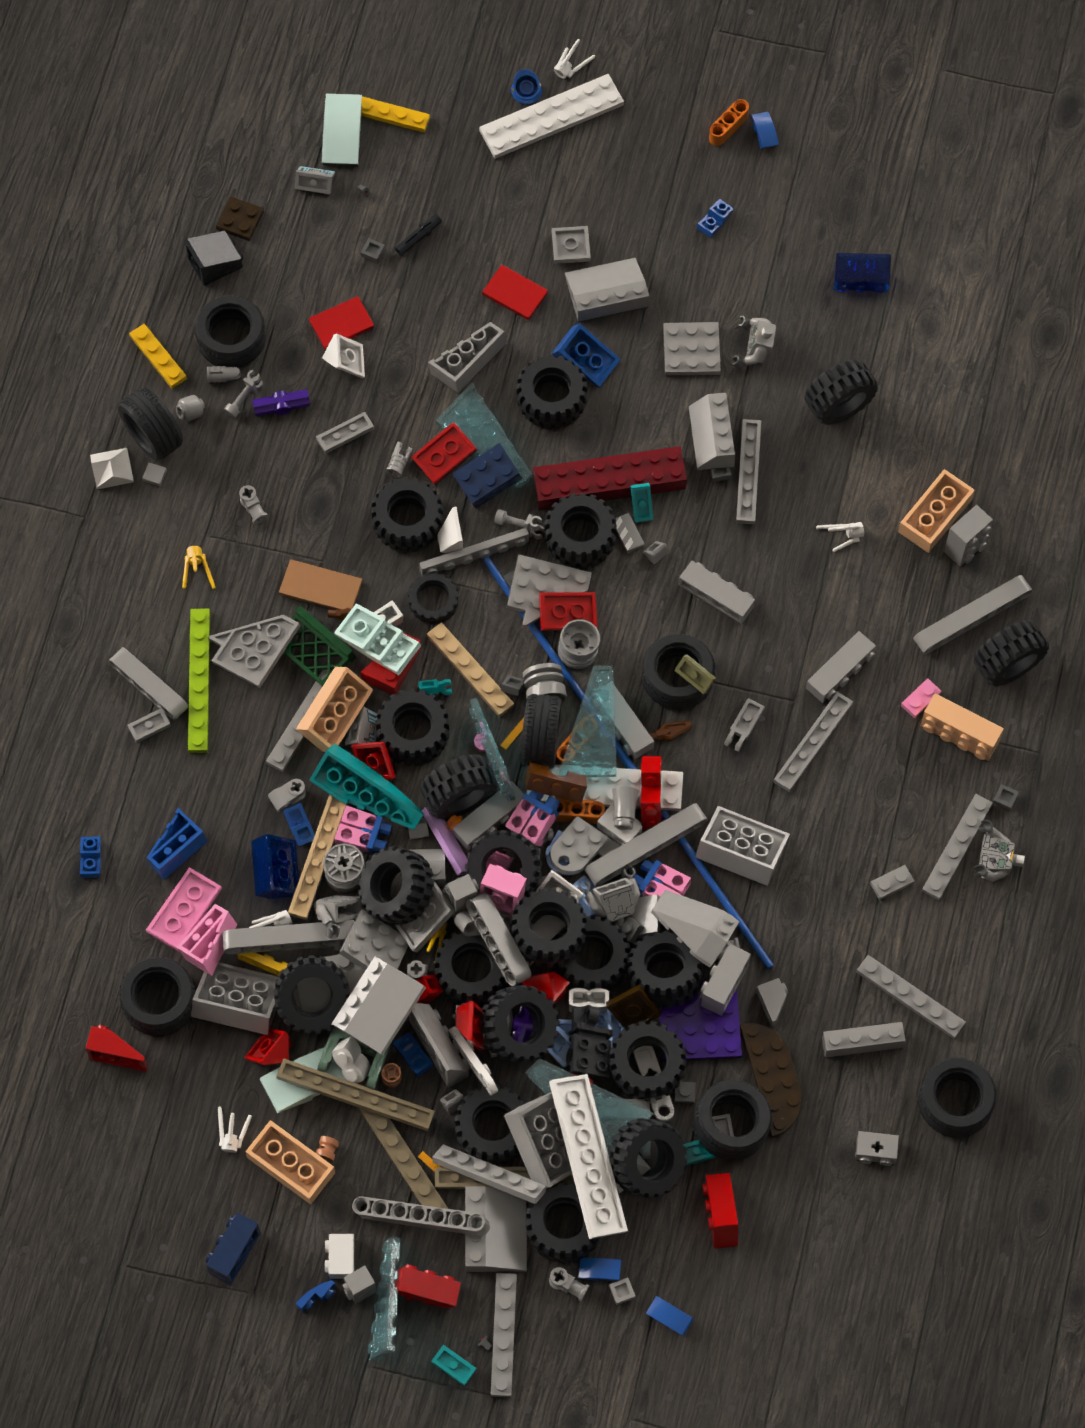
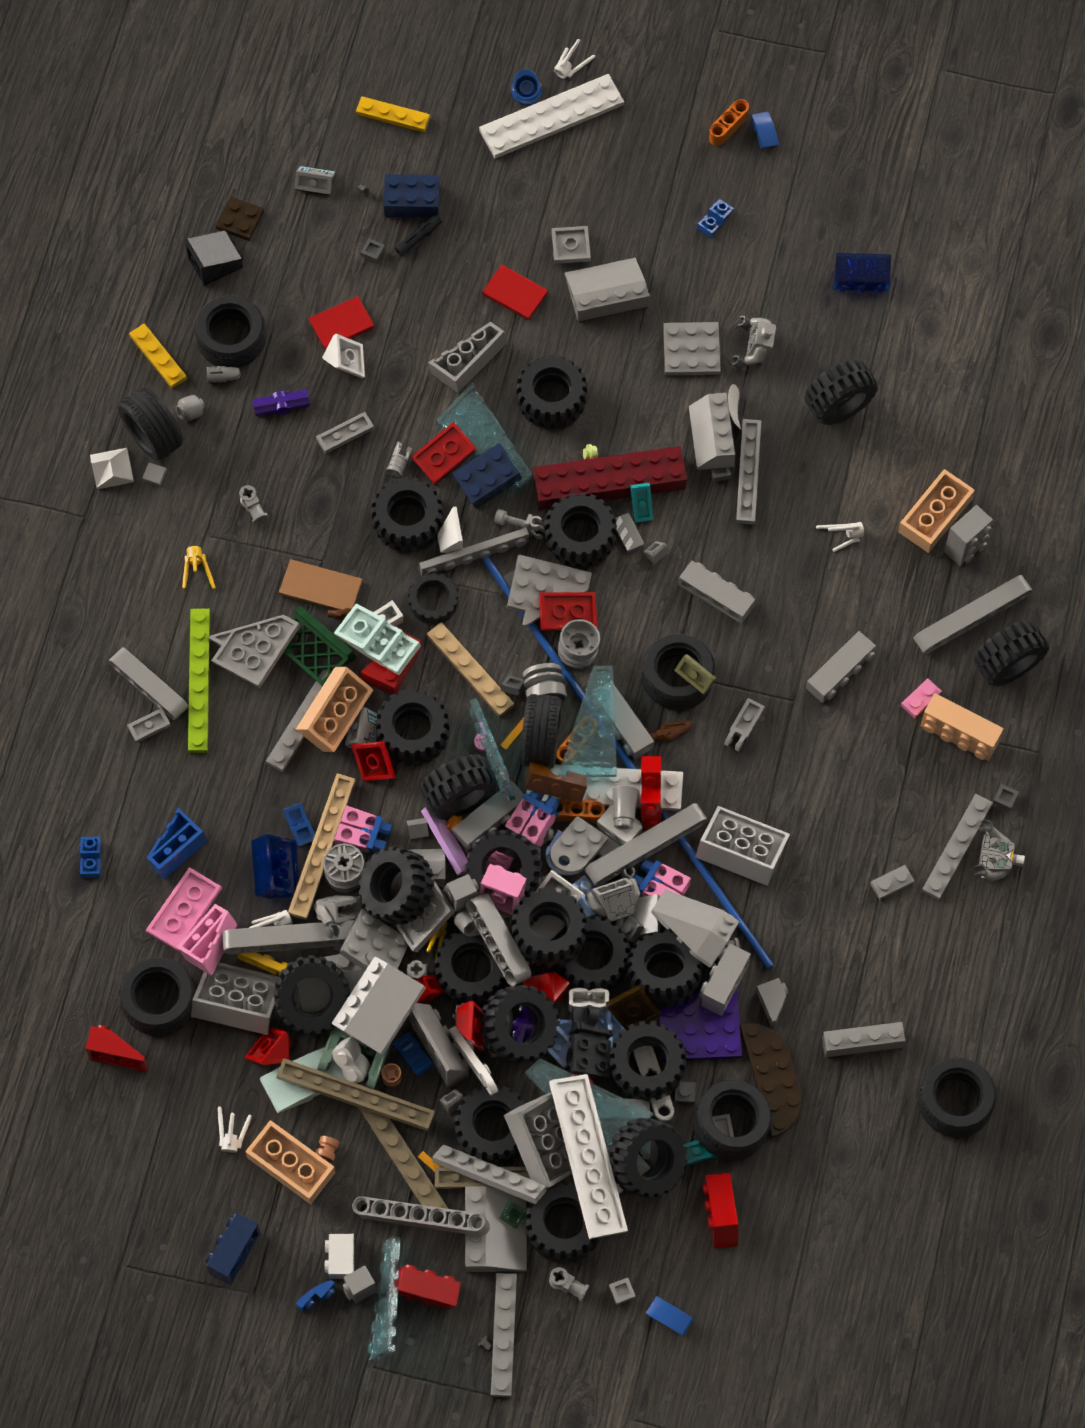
(232, 409): light grey bar -> none
(286, 795): light grey piece -> none
(341, 129): light aqua slope -> none
(360, 785): teal wedge -> none
(411, 195): none -> dark blue brick
(434, 686): teal plate -> none
(453, 1365): teal plate -> none
(513, 1214): none -> clear green slope
(587, 353): blue slope -> none
(590, 452): none -> yellowish green plate
(599, 1269): blue slope -> none
(733, 398): none -> white sticker
(813, 741): light grey plate -> none
(886, 1144): light grey brick -> none
(911, 996): light grey plate -> none

